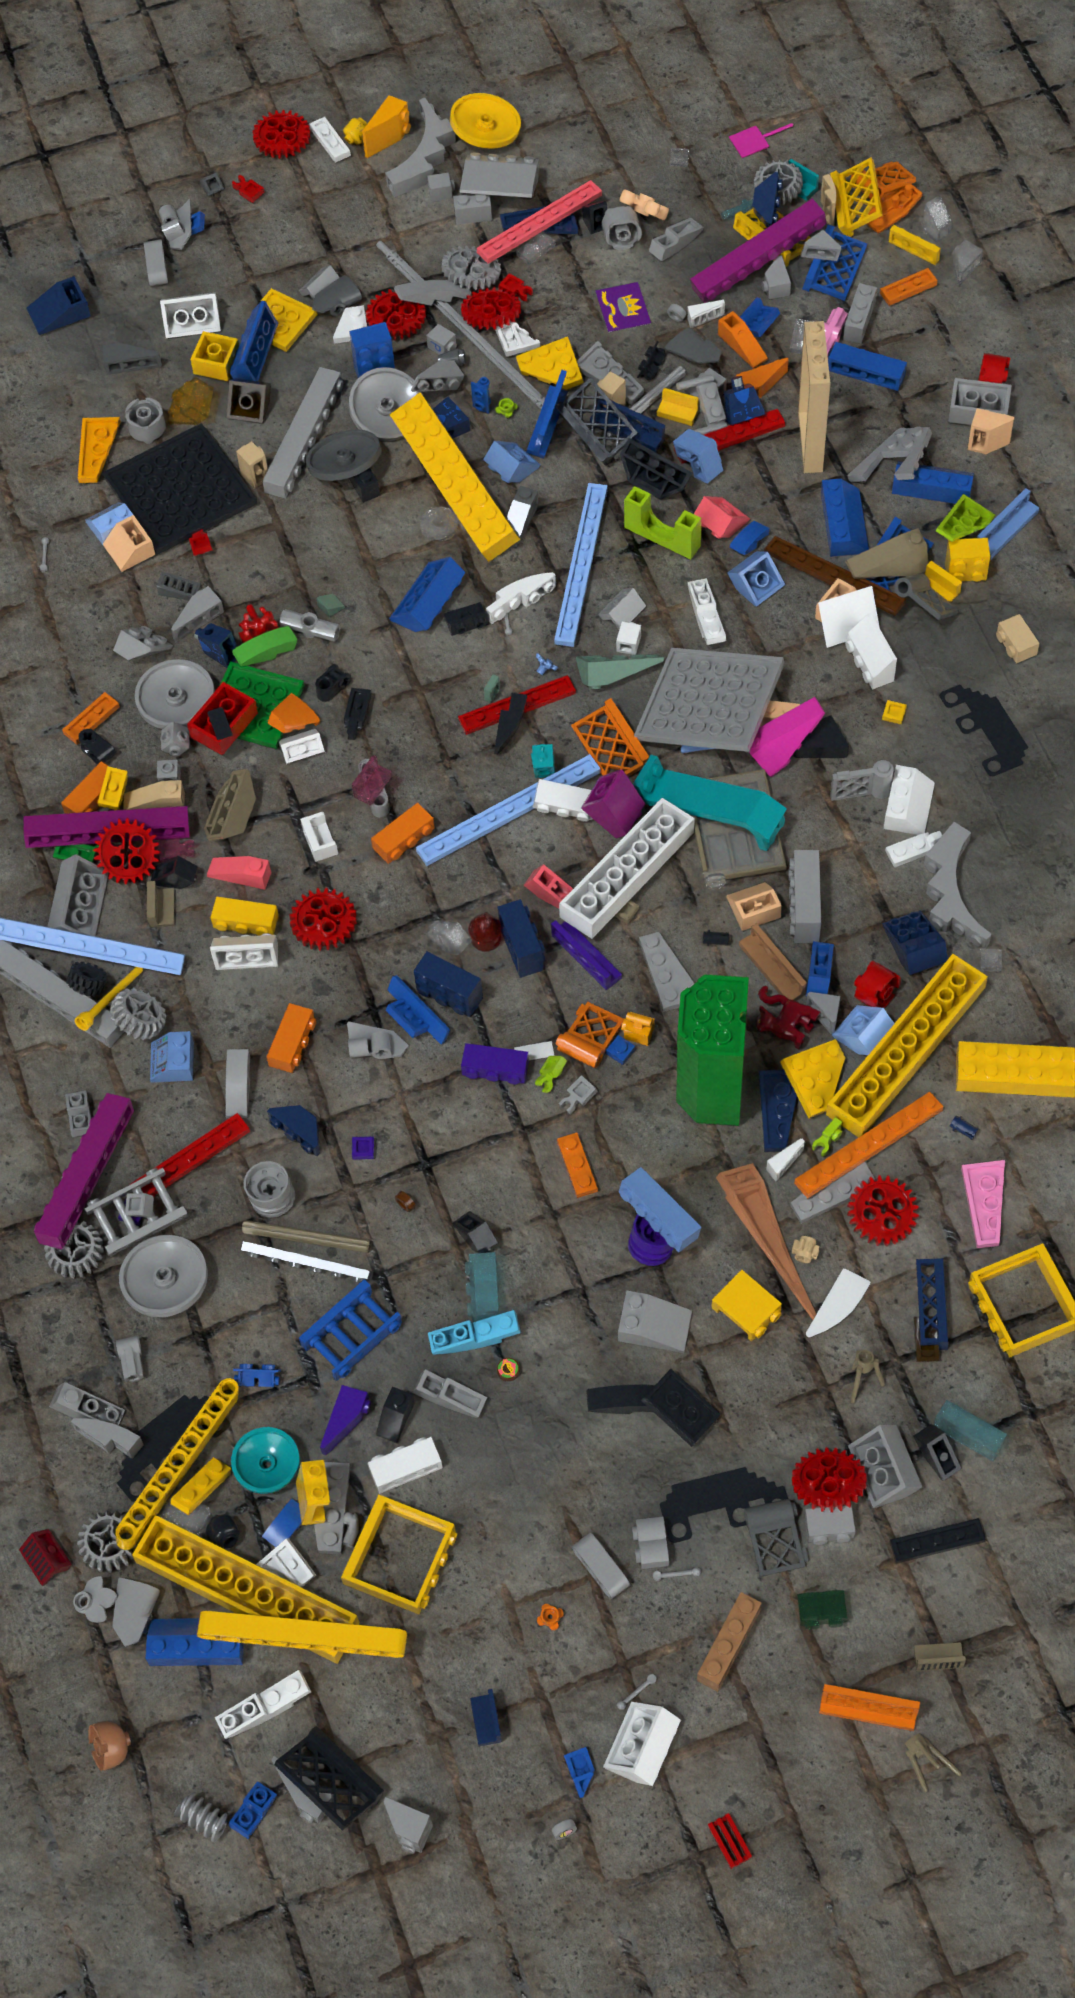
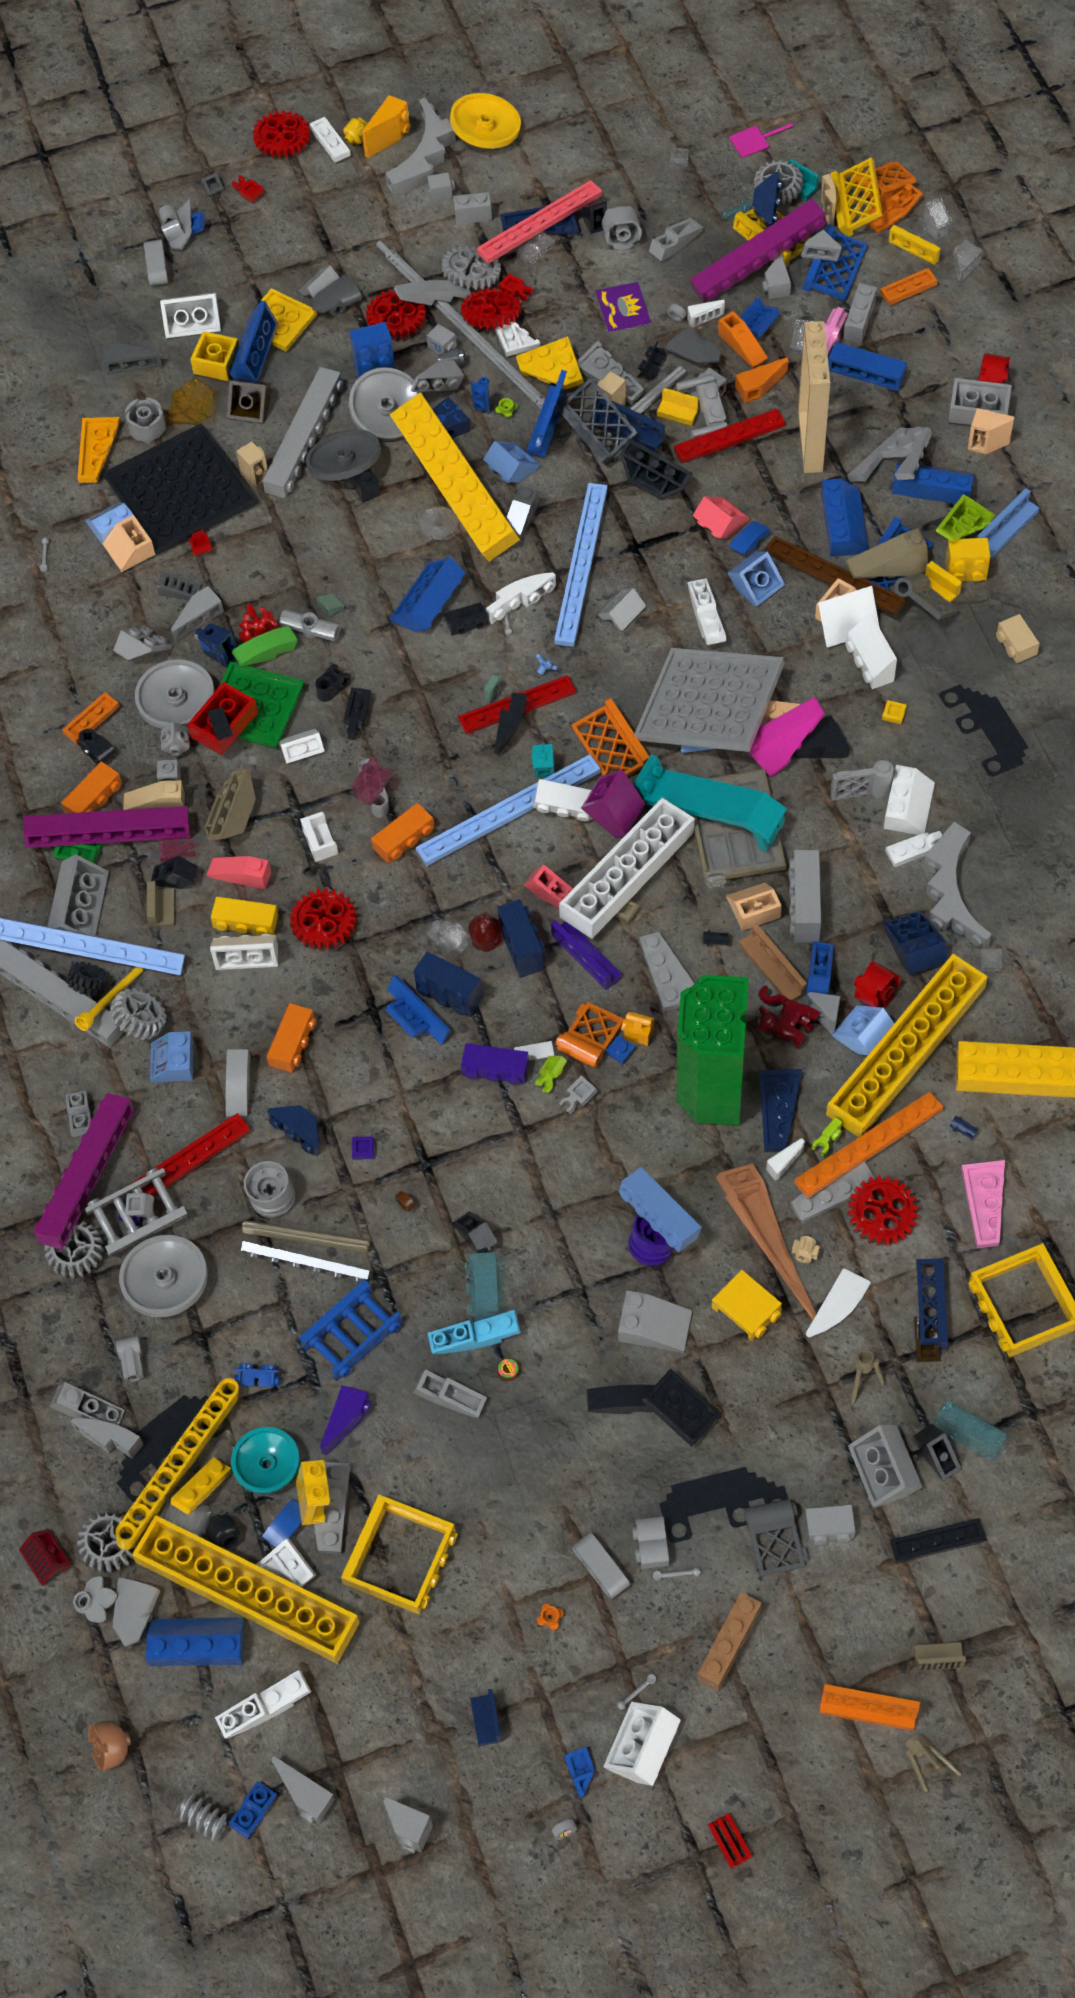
(59, 306): dark blue slope -> none
(113, 788): yellow panel -> none
(145, 851): red gear -> none
(292, 714): orange slope -> none
(302, 1634): yellow beam -> none
(340, 1767): black fence -> none
(352, 319): white wing -> none
(353, 1529): light grey arm -> none
(374, 1041): light grey panel -> none
(395, 1414): black slope -> none
(404, 1464): white brick -> none
(500, 175): light grey slope -> none
(577, 1165): orange plate -> none
(603, 671): sand green wedge -> none
(628, 638): white brick -> none
(640, 519): lime arch -> none
(644, 204): light nougat gear -> none
(701, 454): medium blue brick -> none
(741, 402): dark blue torso -> none
(815, 1075): yellow plate -> none
(822, 1608): clear green brick -> none
(829, 1479): red gear -> none

